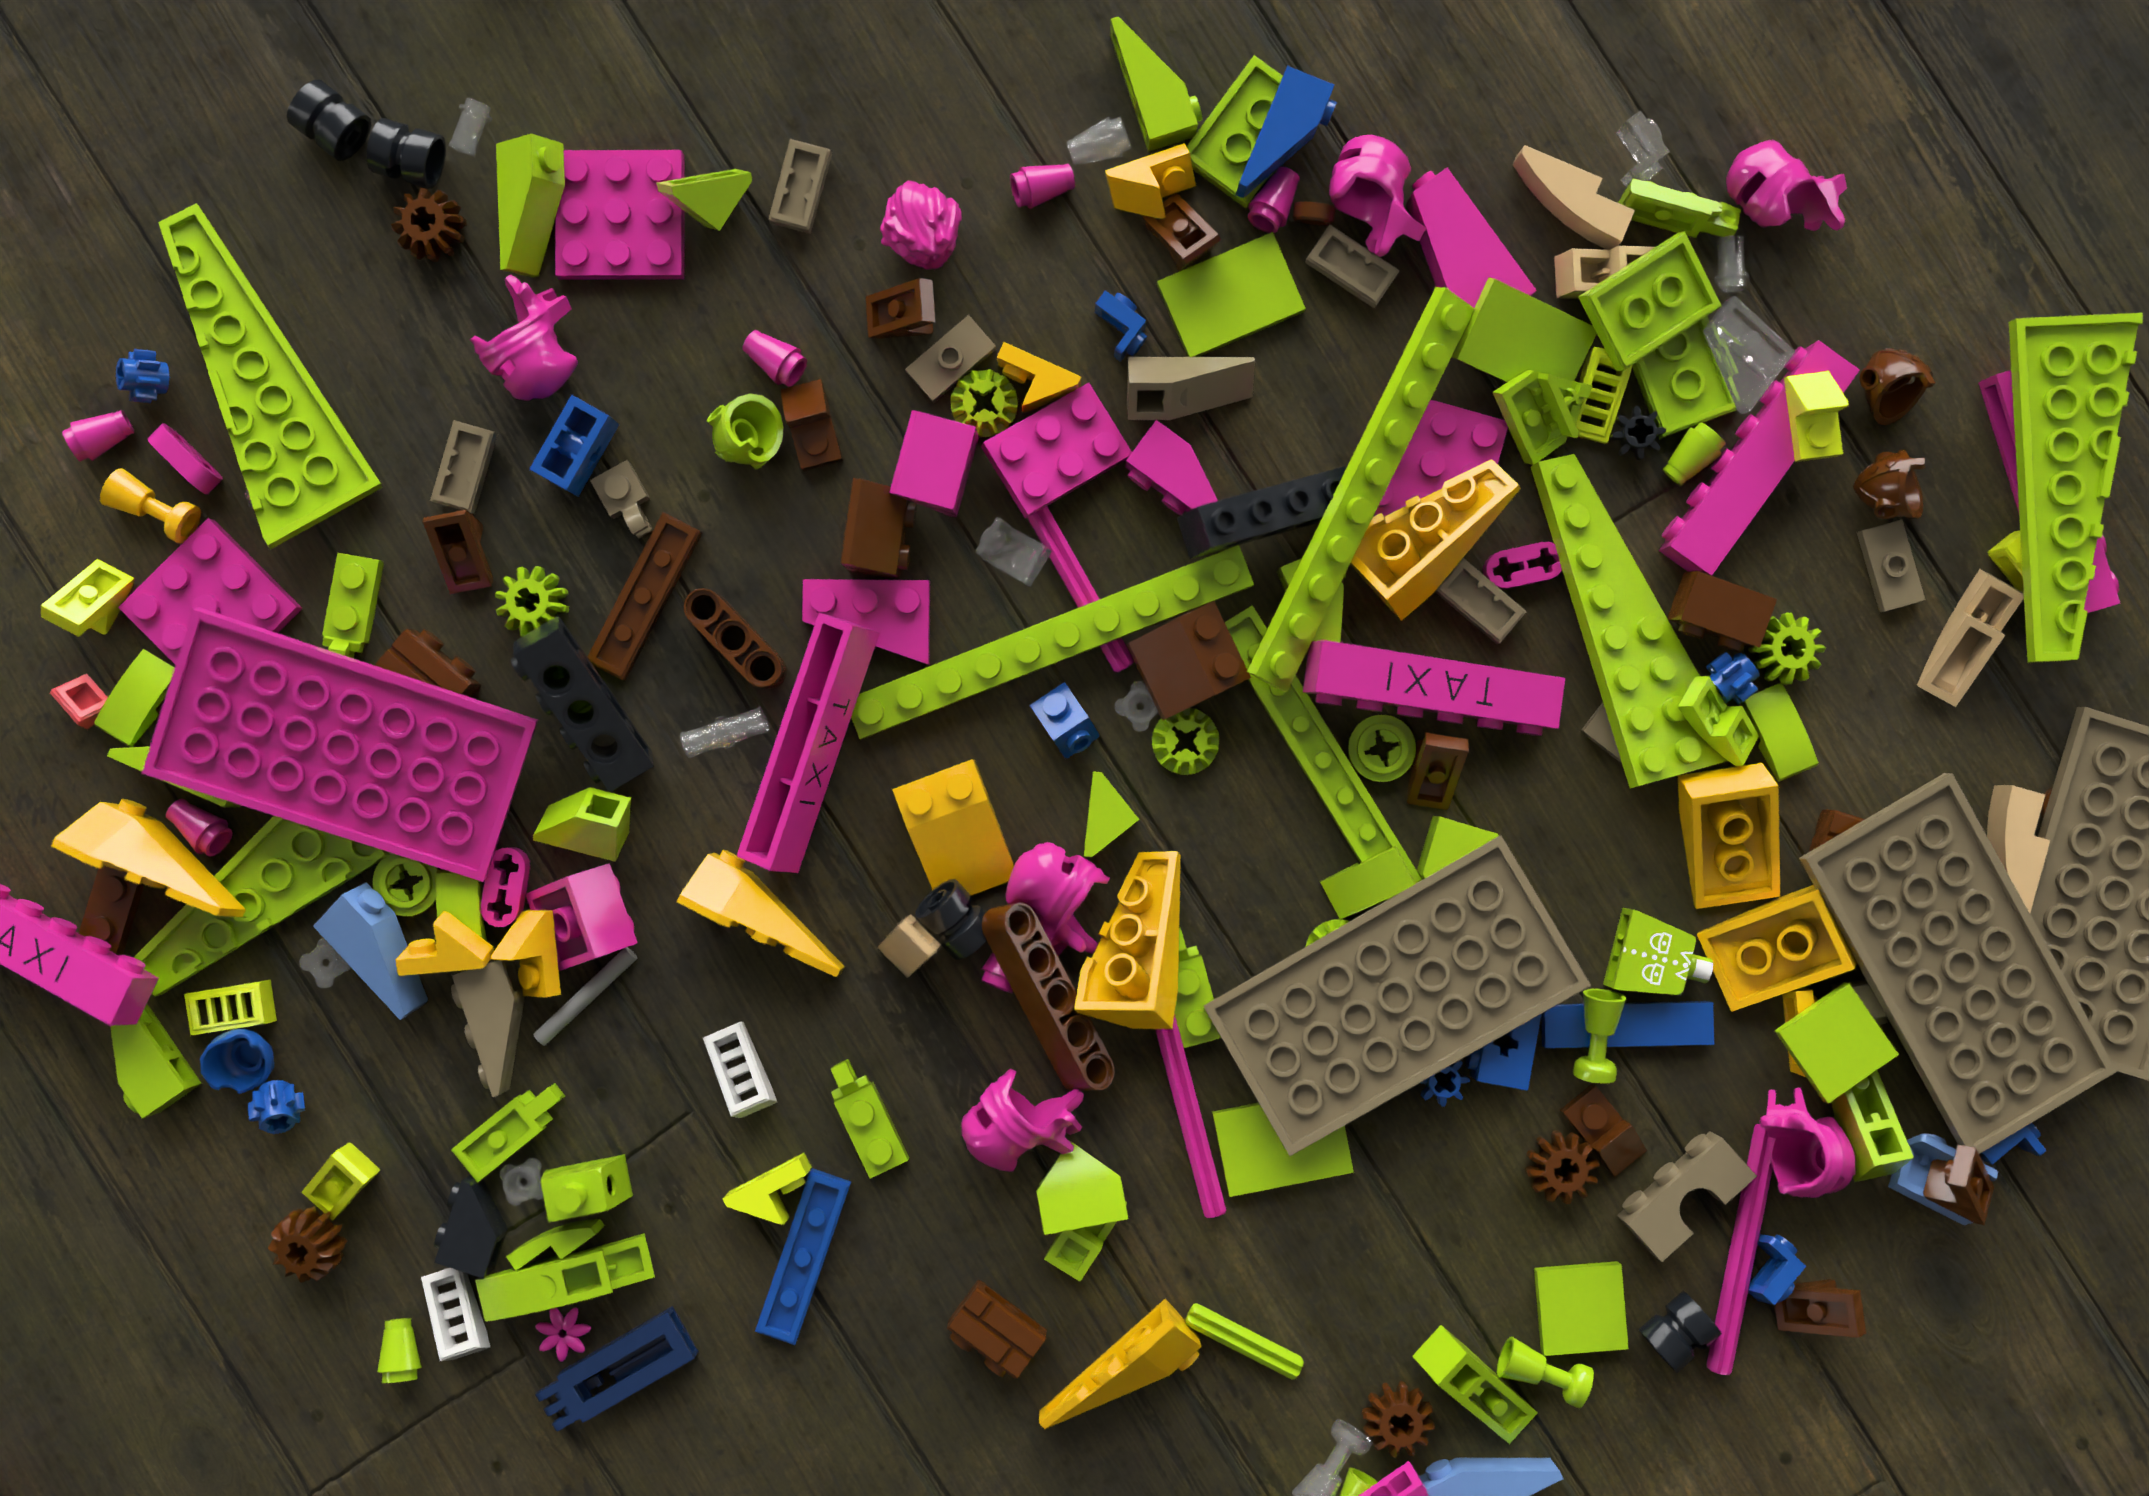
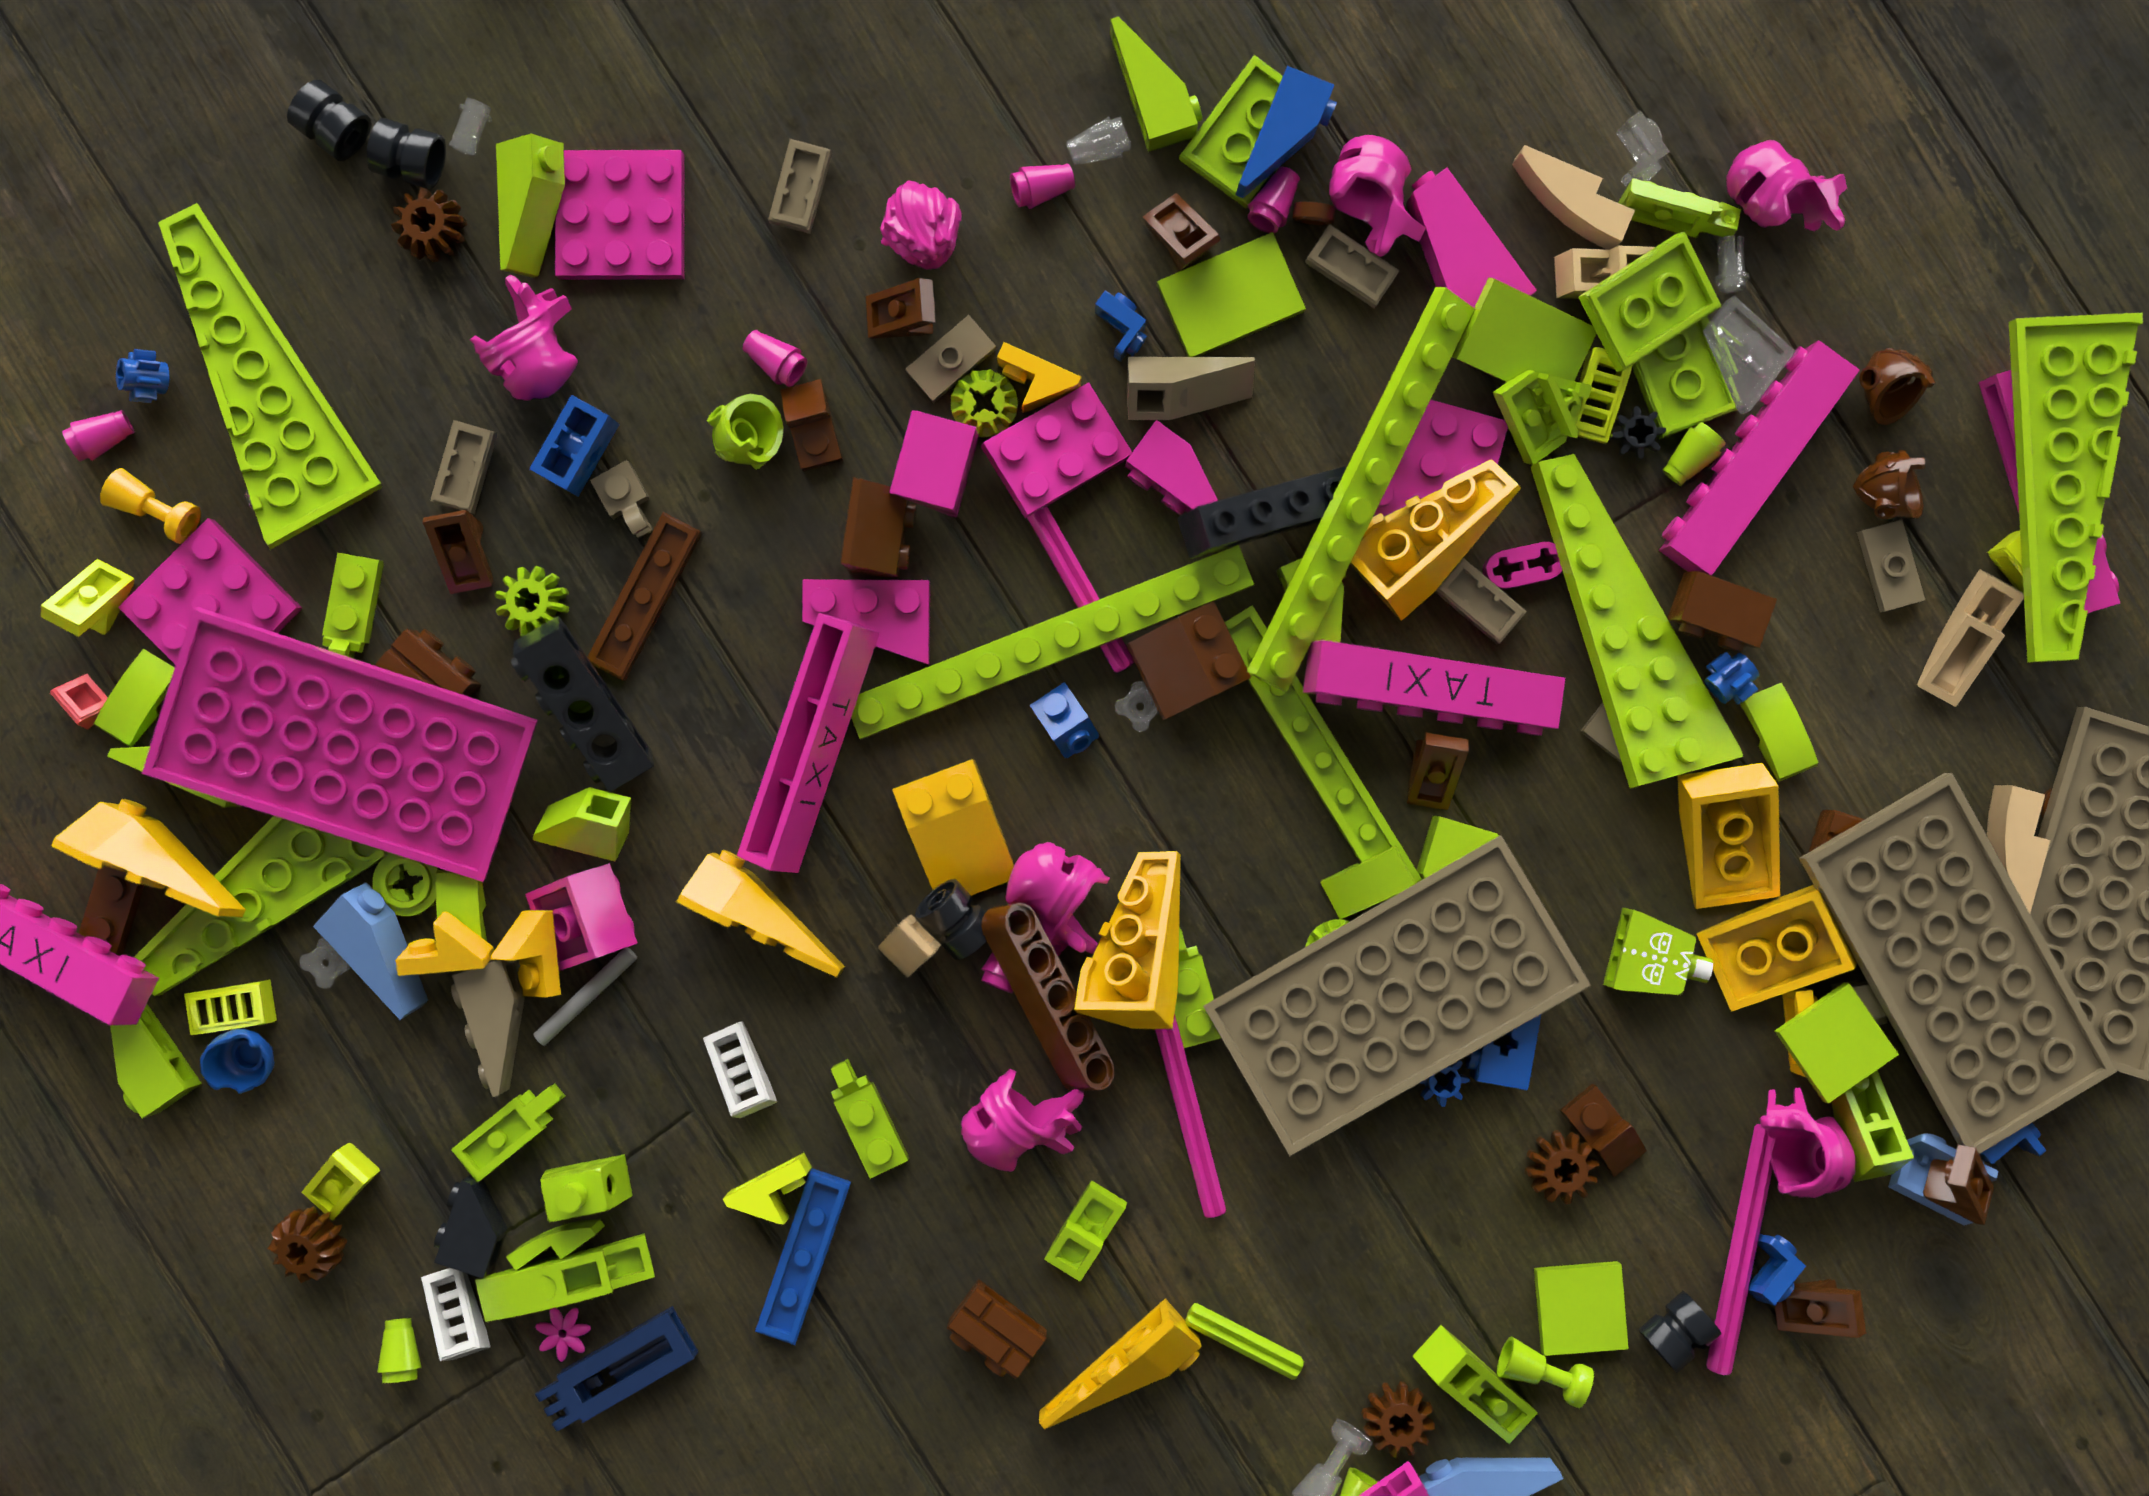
(185, 458): dark pink beam -> none
(200, 828): dark pink cone -> none
(276, 1106): blue gear -> none
(495, 884): dark pink beam -> none
(511, 1177): clear plate -> none
(708, 196): lime slope -> none
(718, 626): reddish brown beam -> none
(724, 732): clear pin -> none
(1012, 552): clear bracket -> none
(1079, 1194): lime slope -> none
(1106, 815): lime slope -> none
(1145, 181): yellow slope -> none
(1186, 761): lime gear -> none
(1258, 1160): lime tile -> none
(1398, 759): lime gear -> none
(1601, 1017): lime piece -> none
(1638, 1026): blue tile -> none
(1656, 1211): dark tan arch -> none
(1721, 726): lime slope -> none
(1802, 653): lime gear -> none
(1813, 415): neon yellow slope -> none

